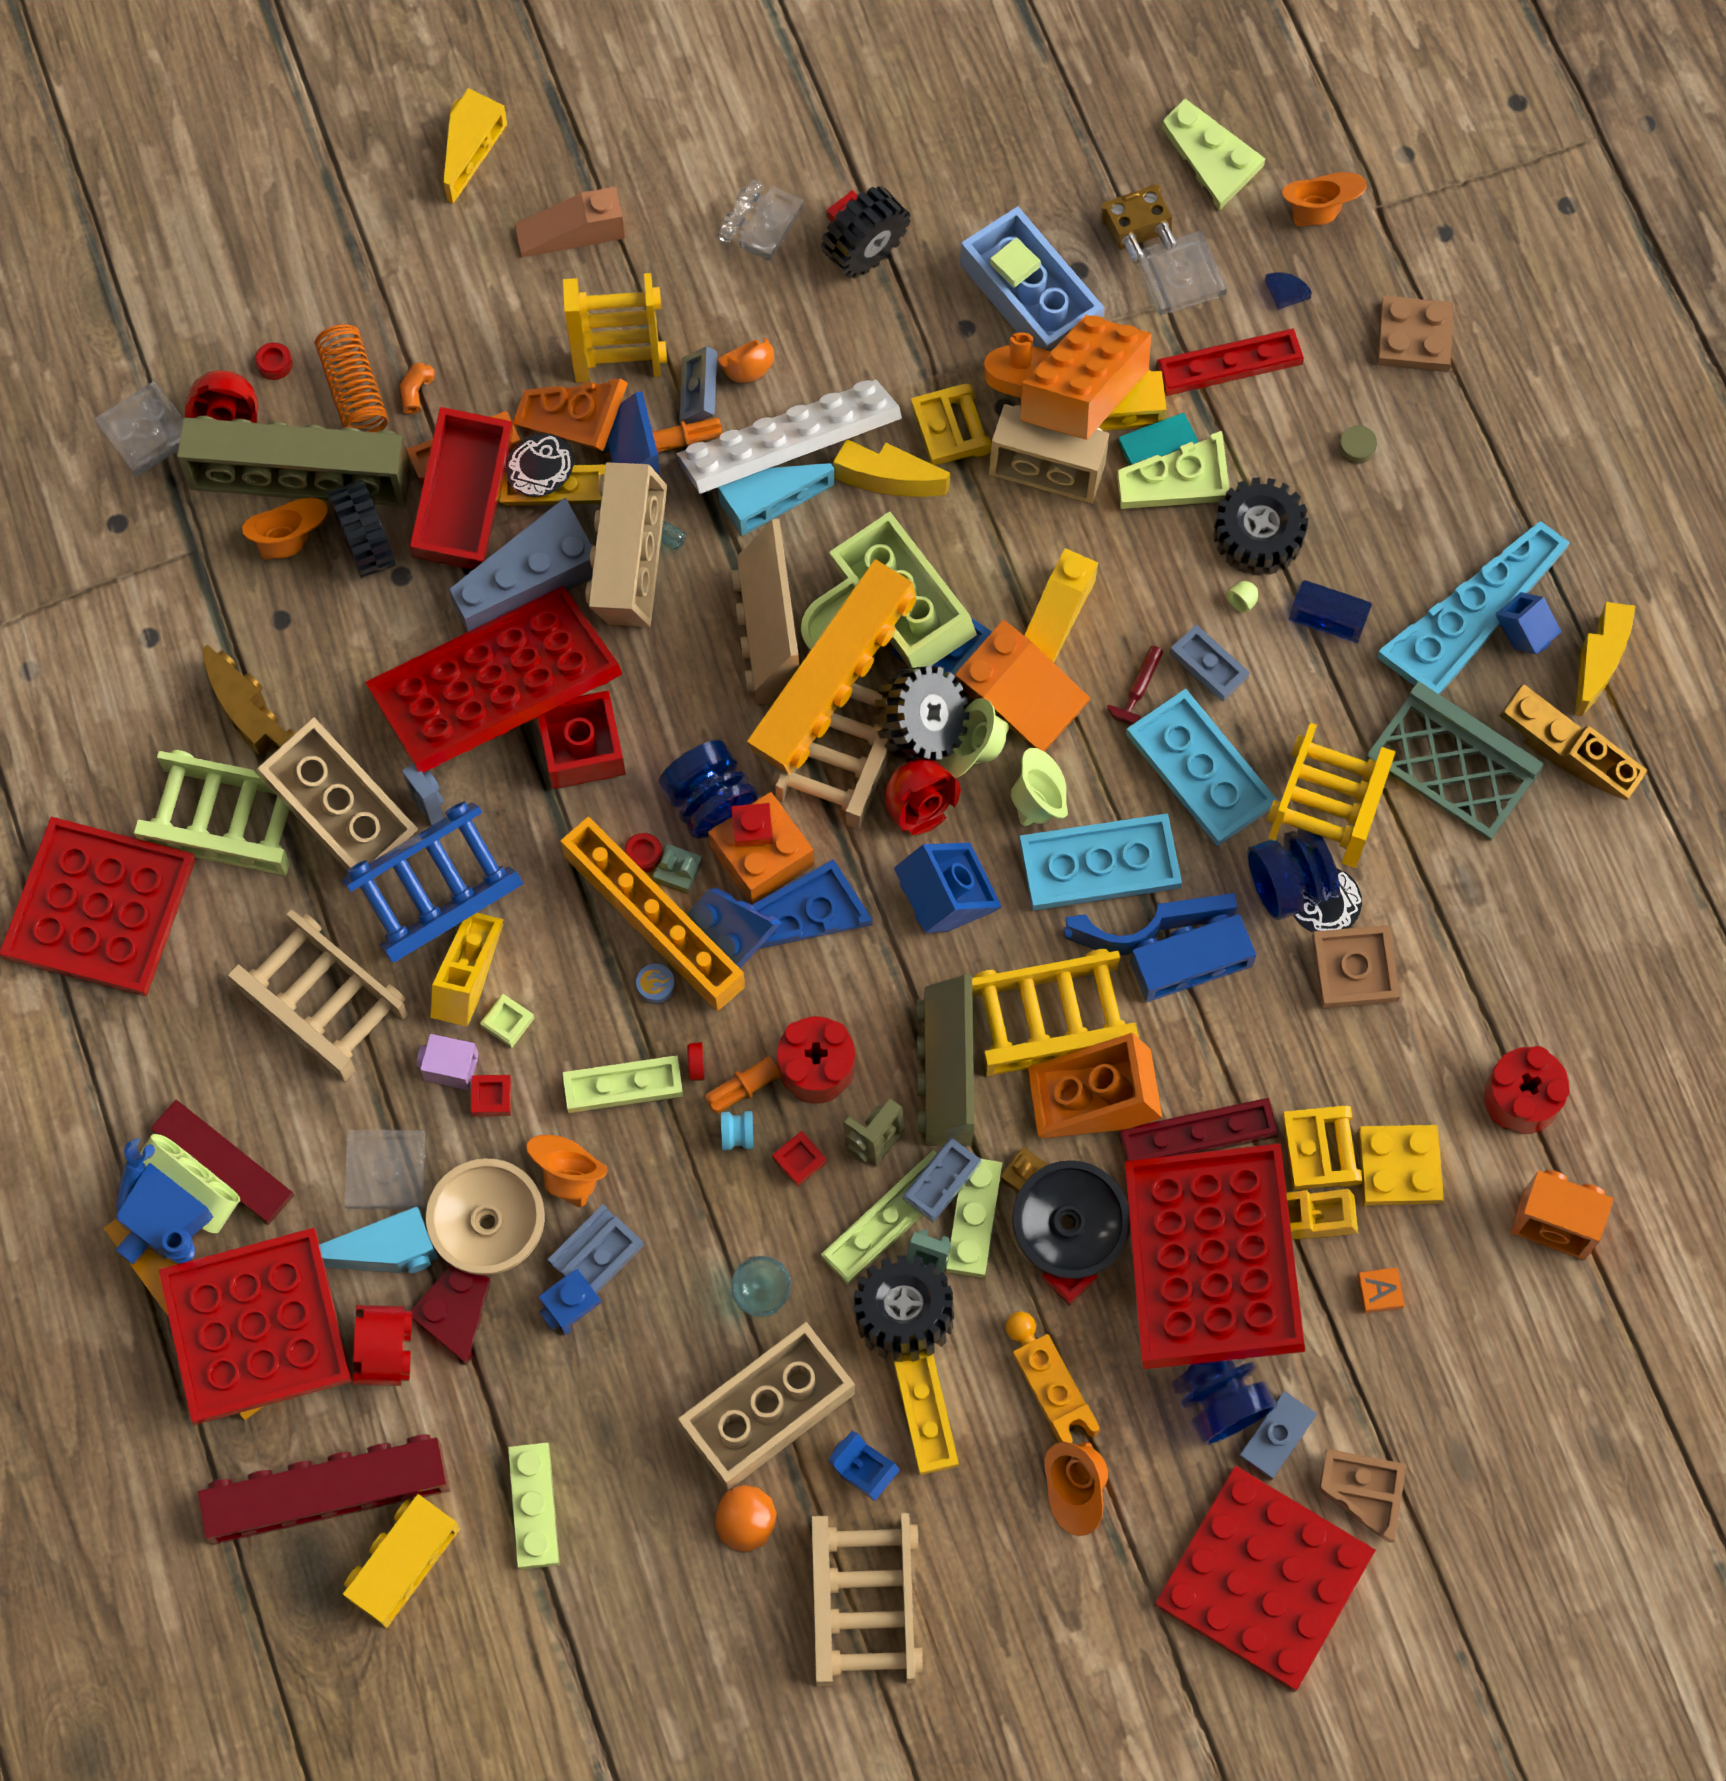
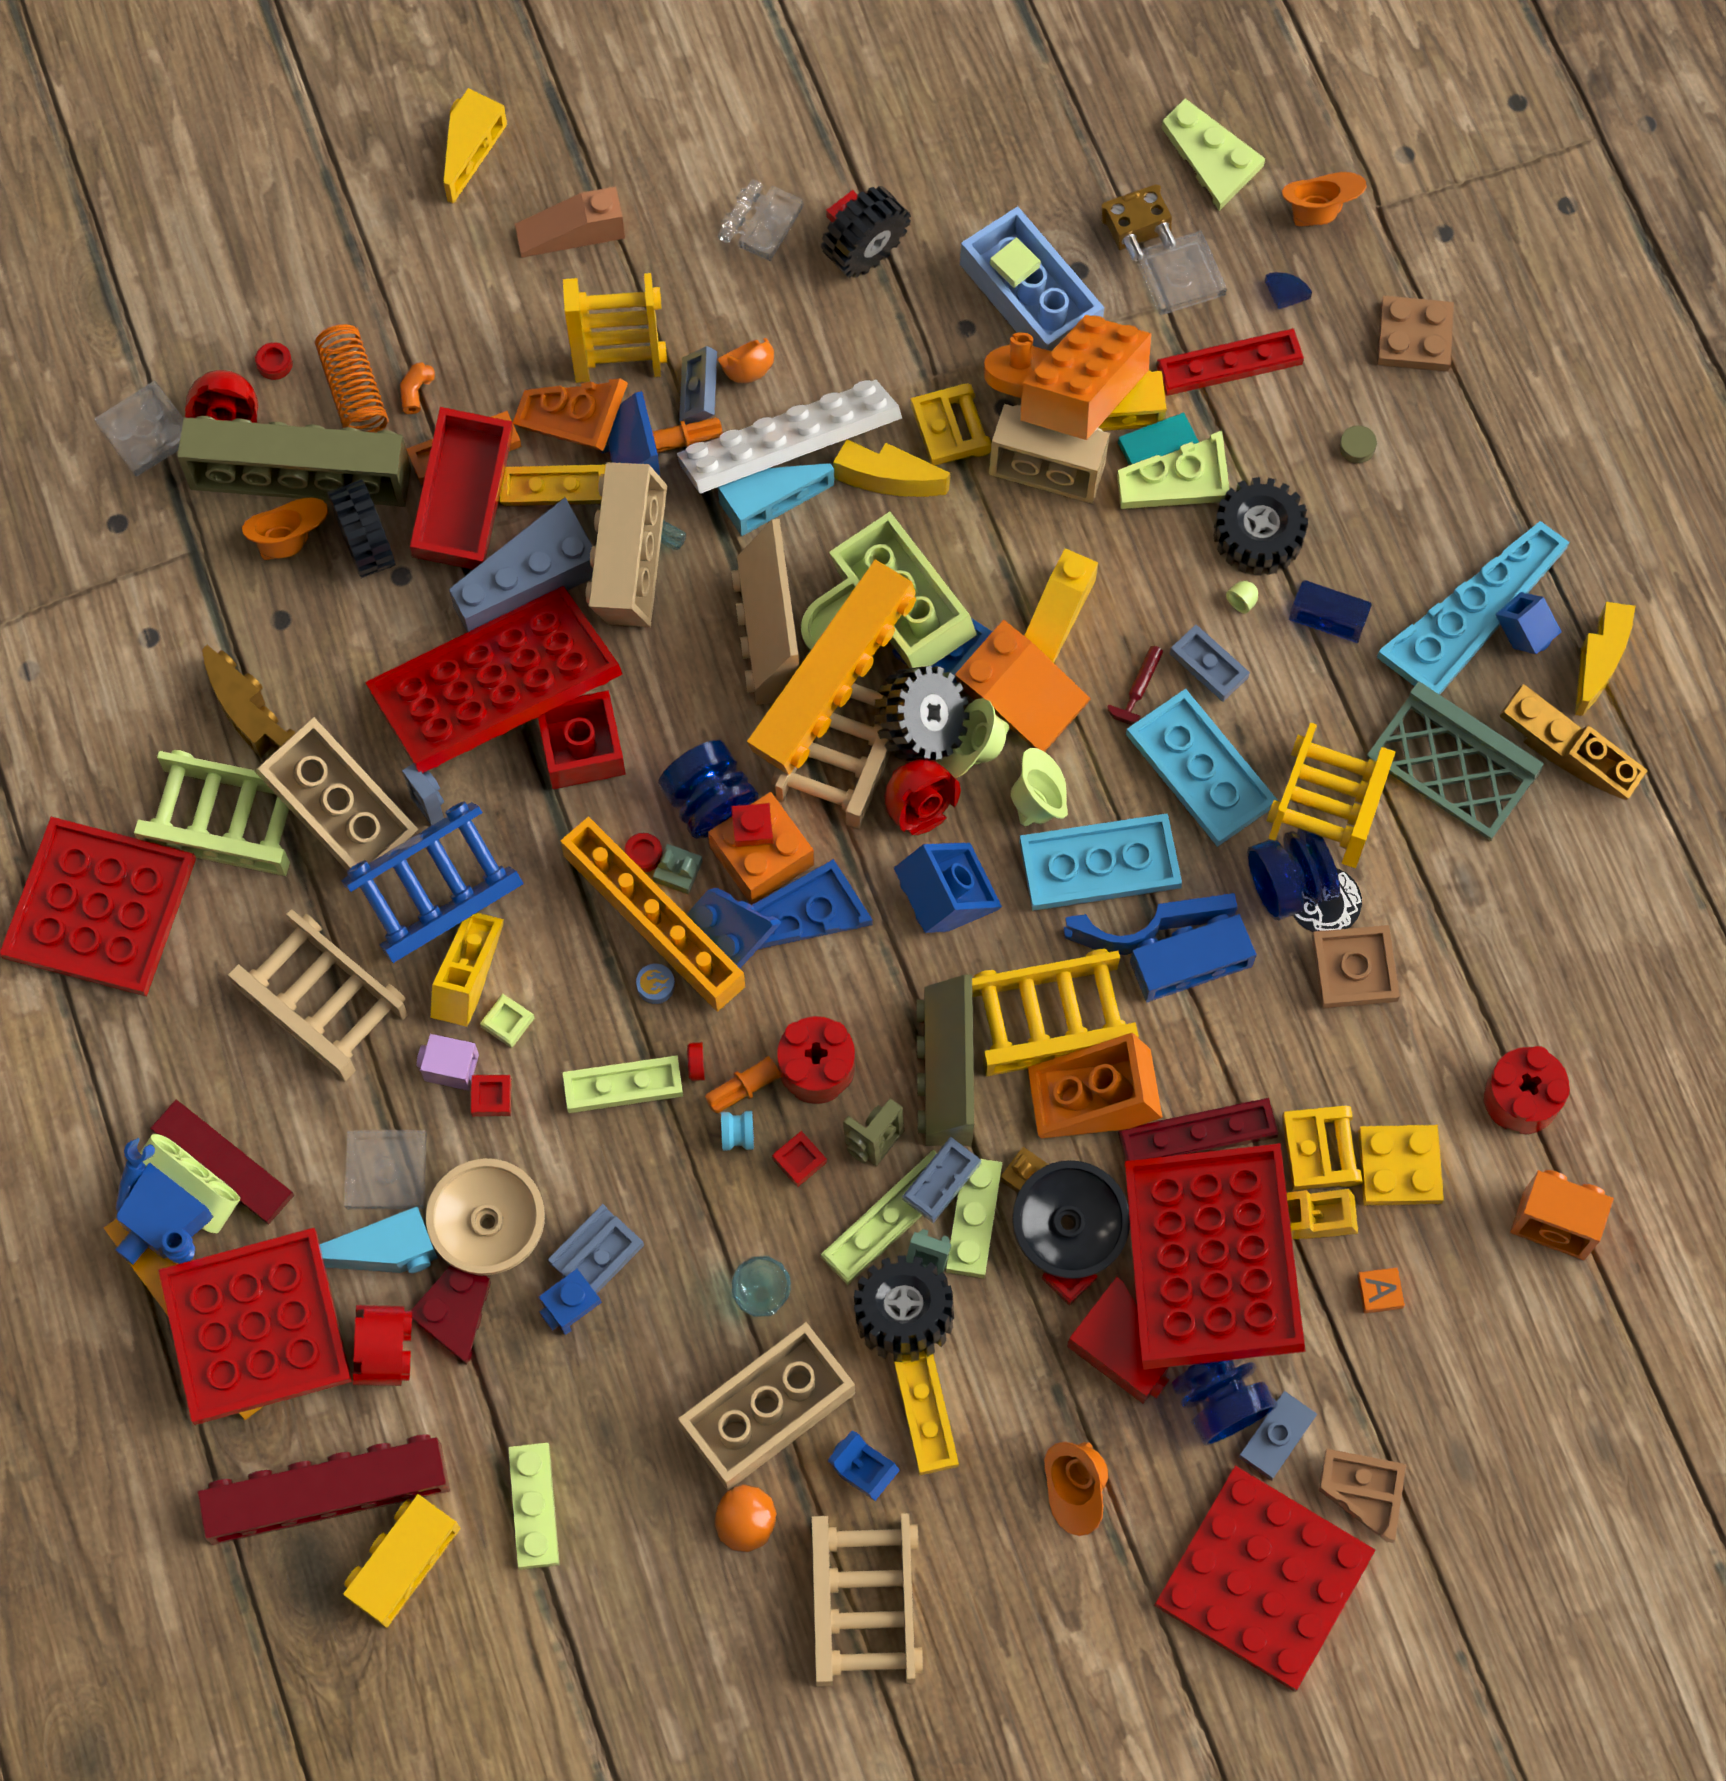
(539, 465): black sticker -> none
(566, 1167): orange piece -> none
(1049, 1379): light orange plate -> none
(1111, 1344): none -> red slope

